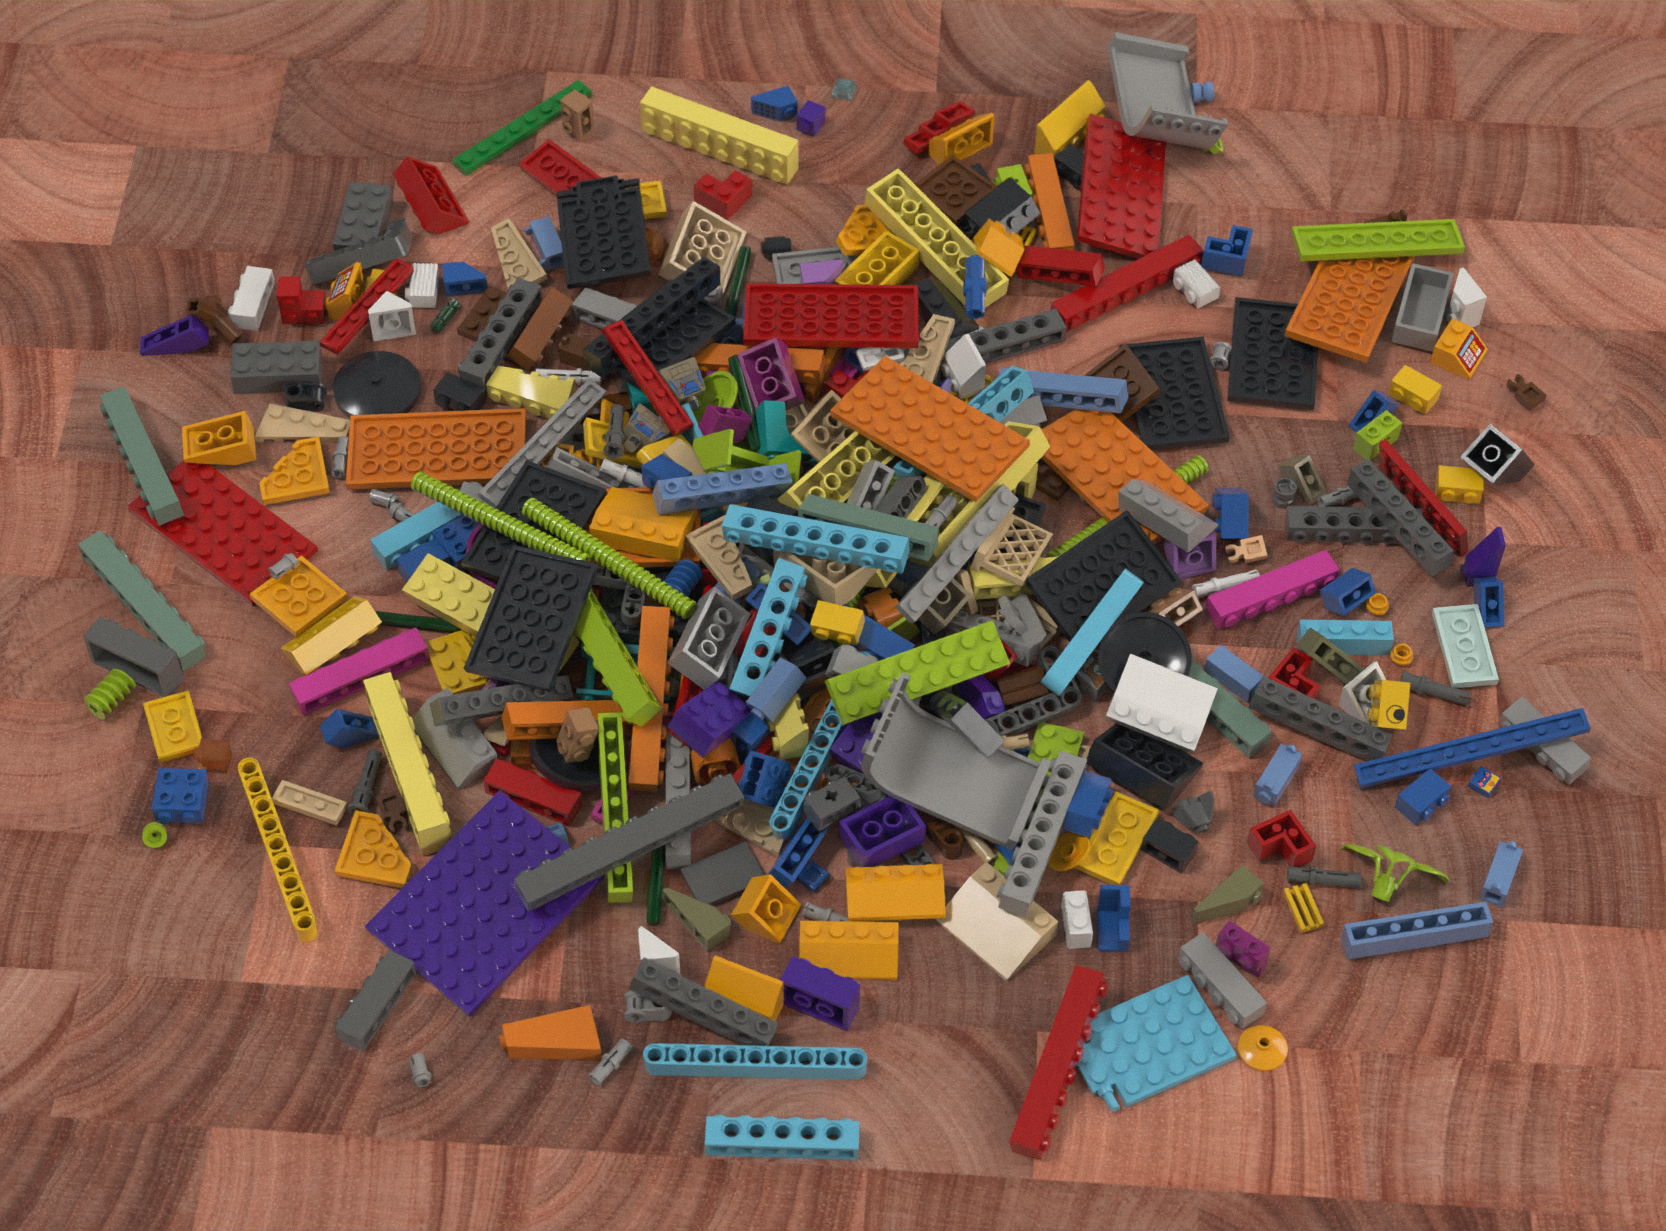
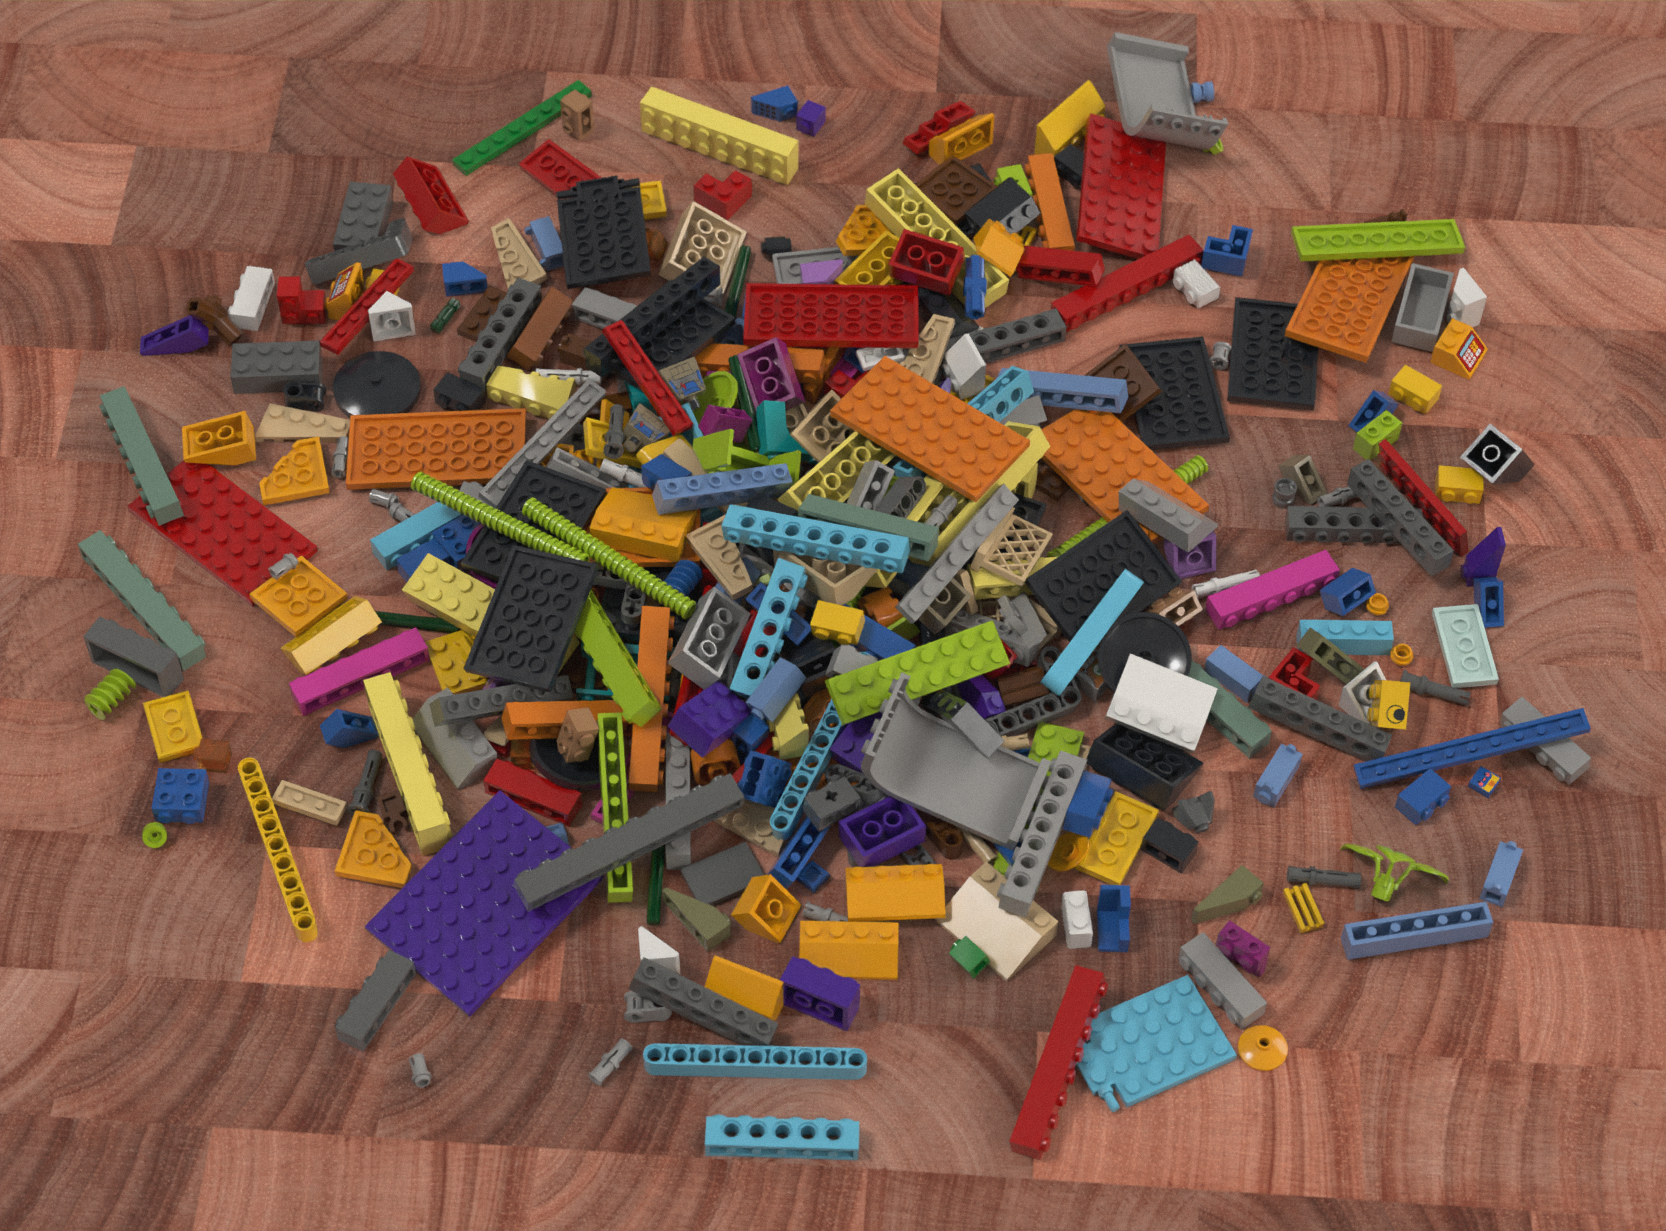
(423, 286): white brick -> none
(553, 1036): orange slope -> none
(844, 89): clear light blue plate -> none
(926, 262): none -> red brick
(969, 956): none -> green brick
(1232, 511): blue brick -> none
(1251, 550): light nougat plate -> none
(1282, 835): red brick -> none
(1527, 394): reddish brown plate -> none

